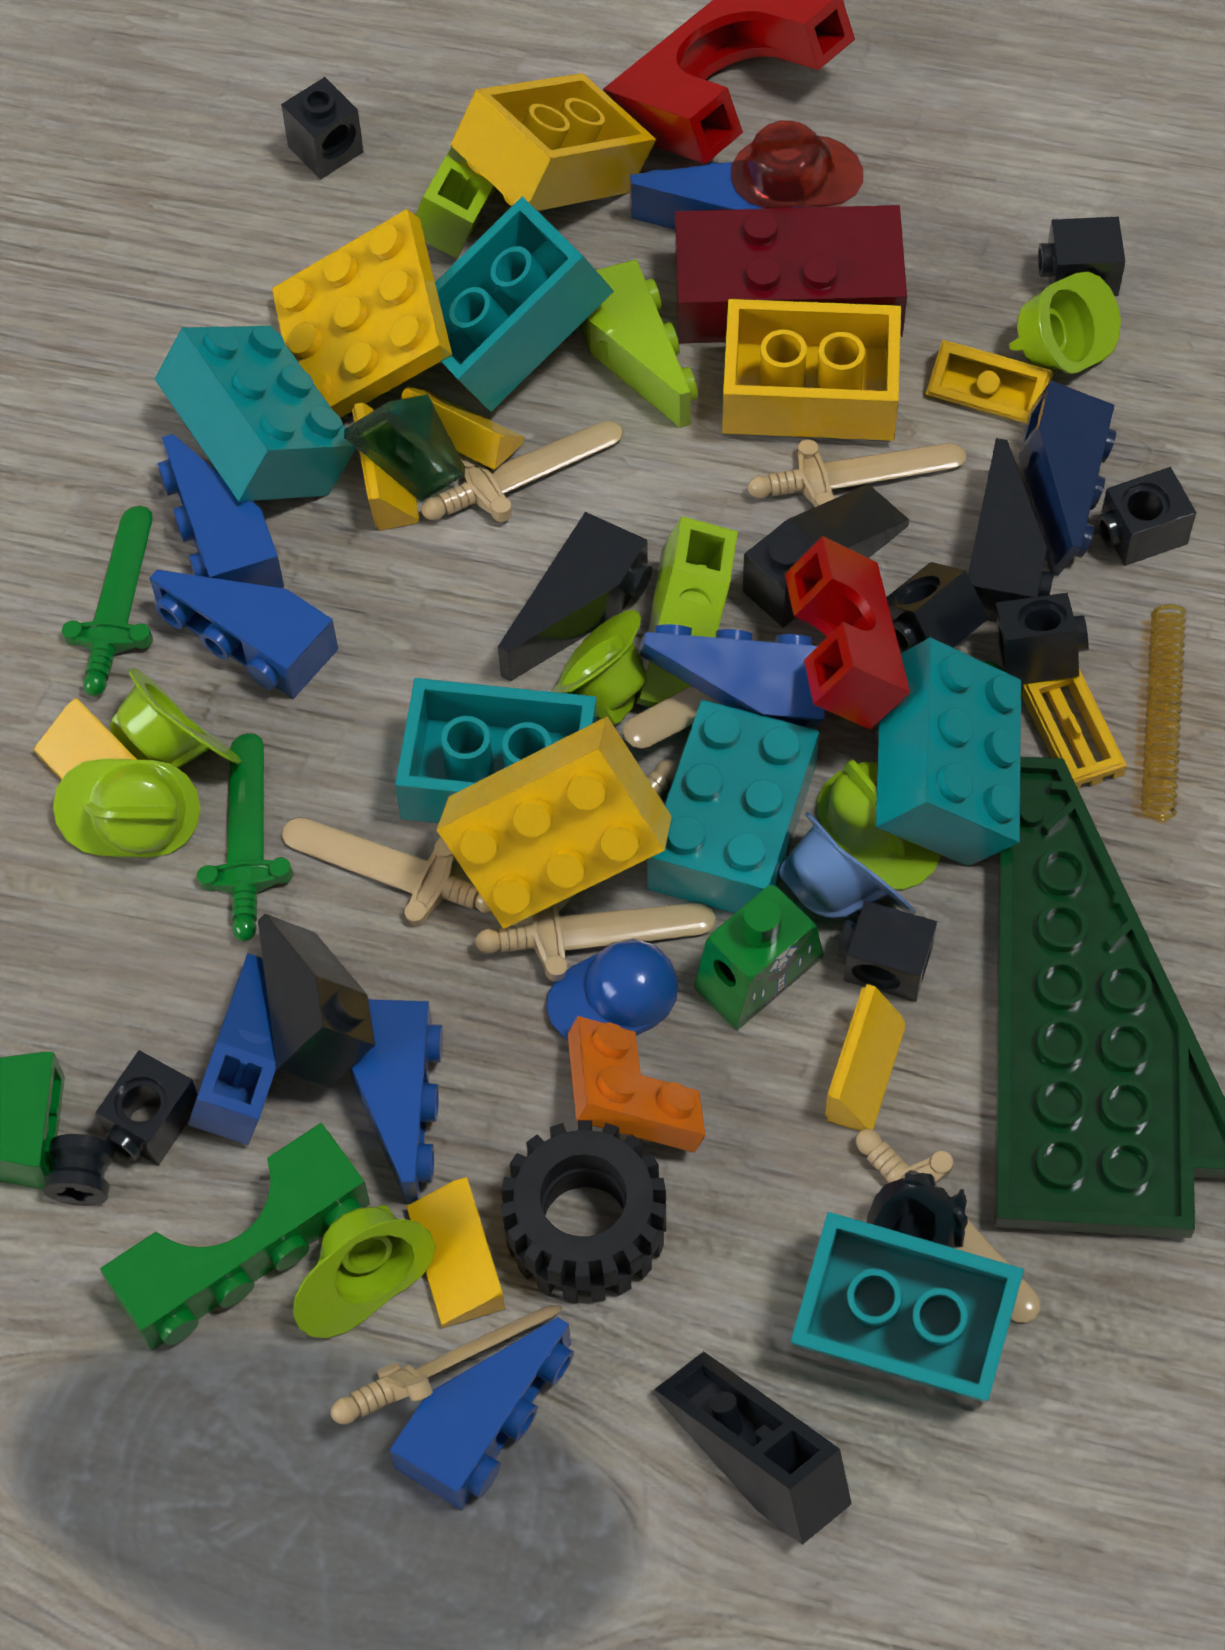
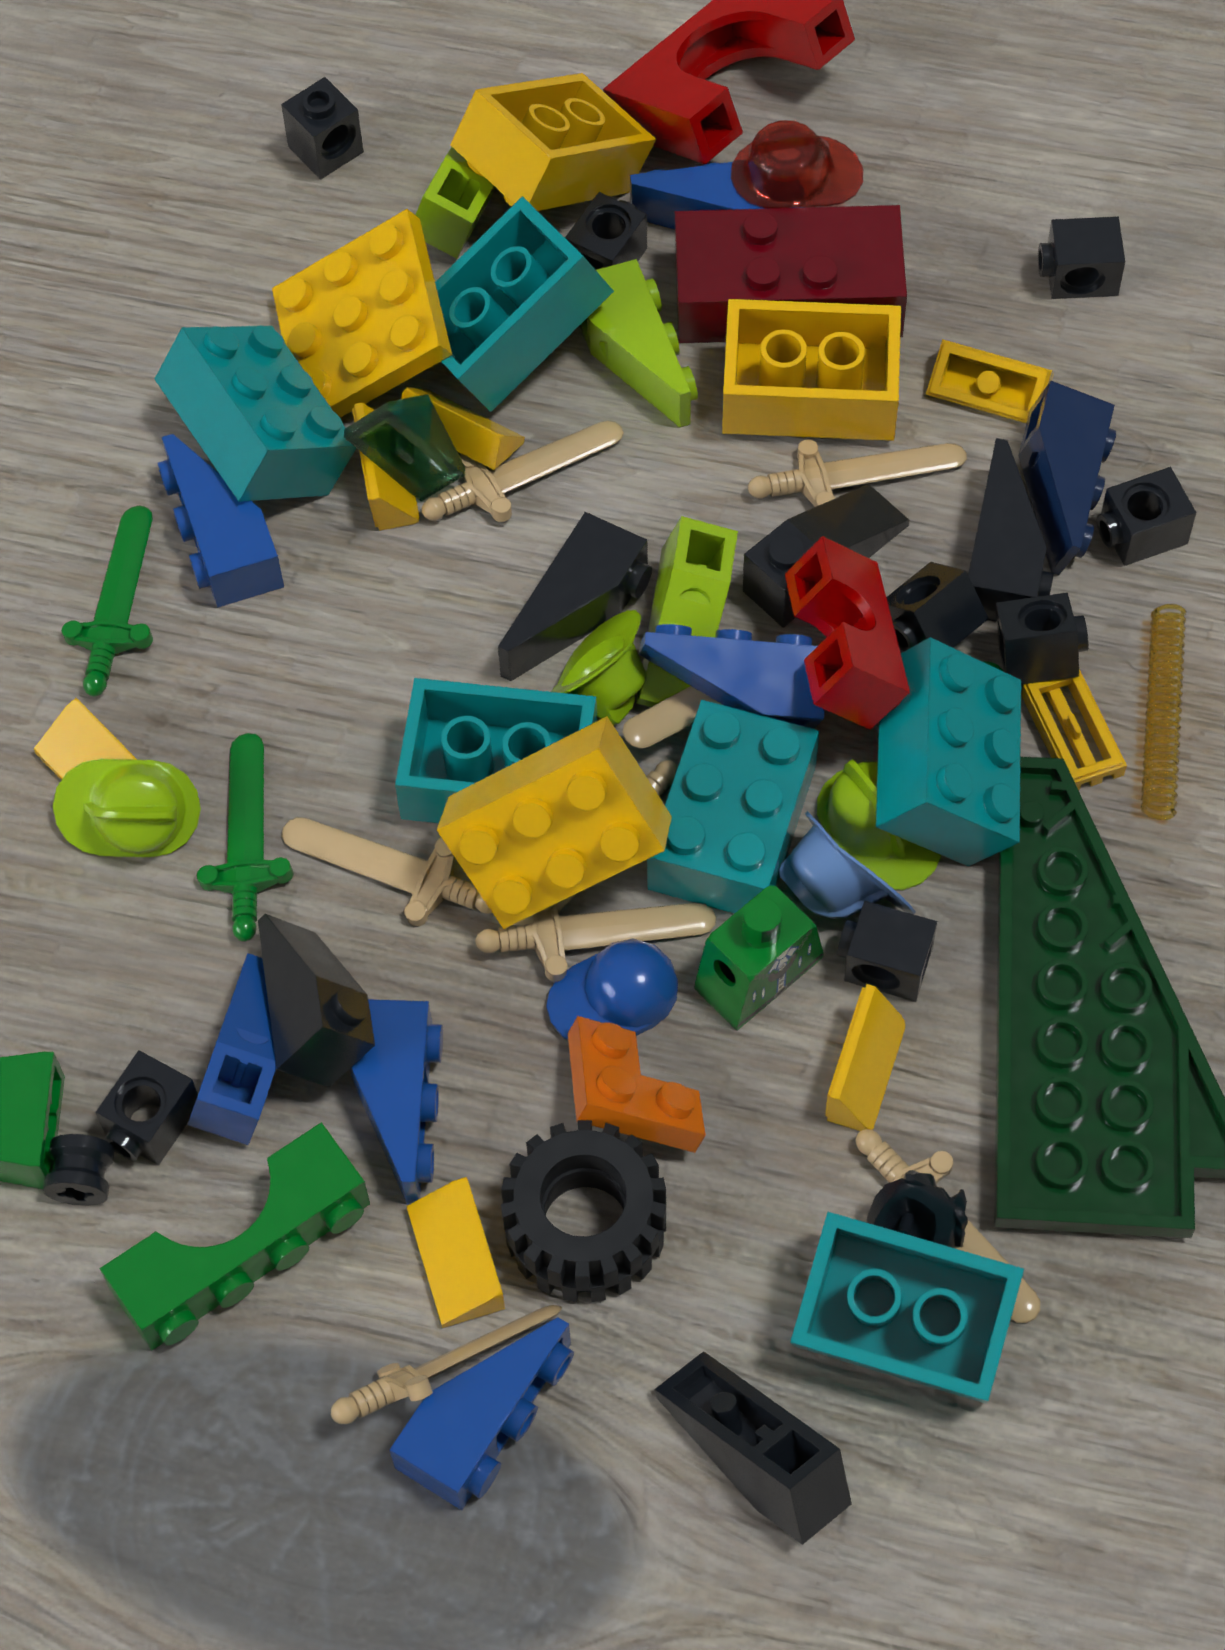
(159, 729): lime piece -> none
(257, 625): blue slope -> none
(361, 1266): lime piece -> none
(610, 232): none -> black brick
(1069, 324): lime piece -> none

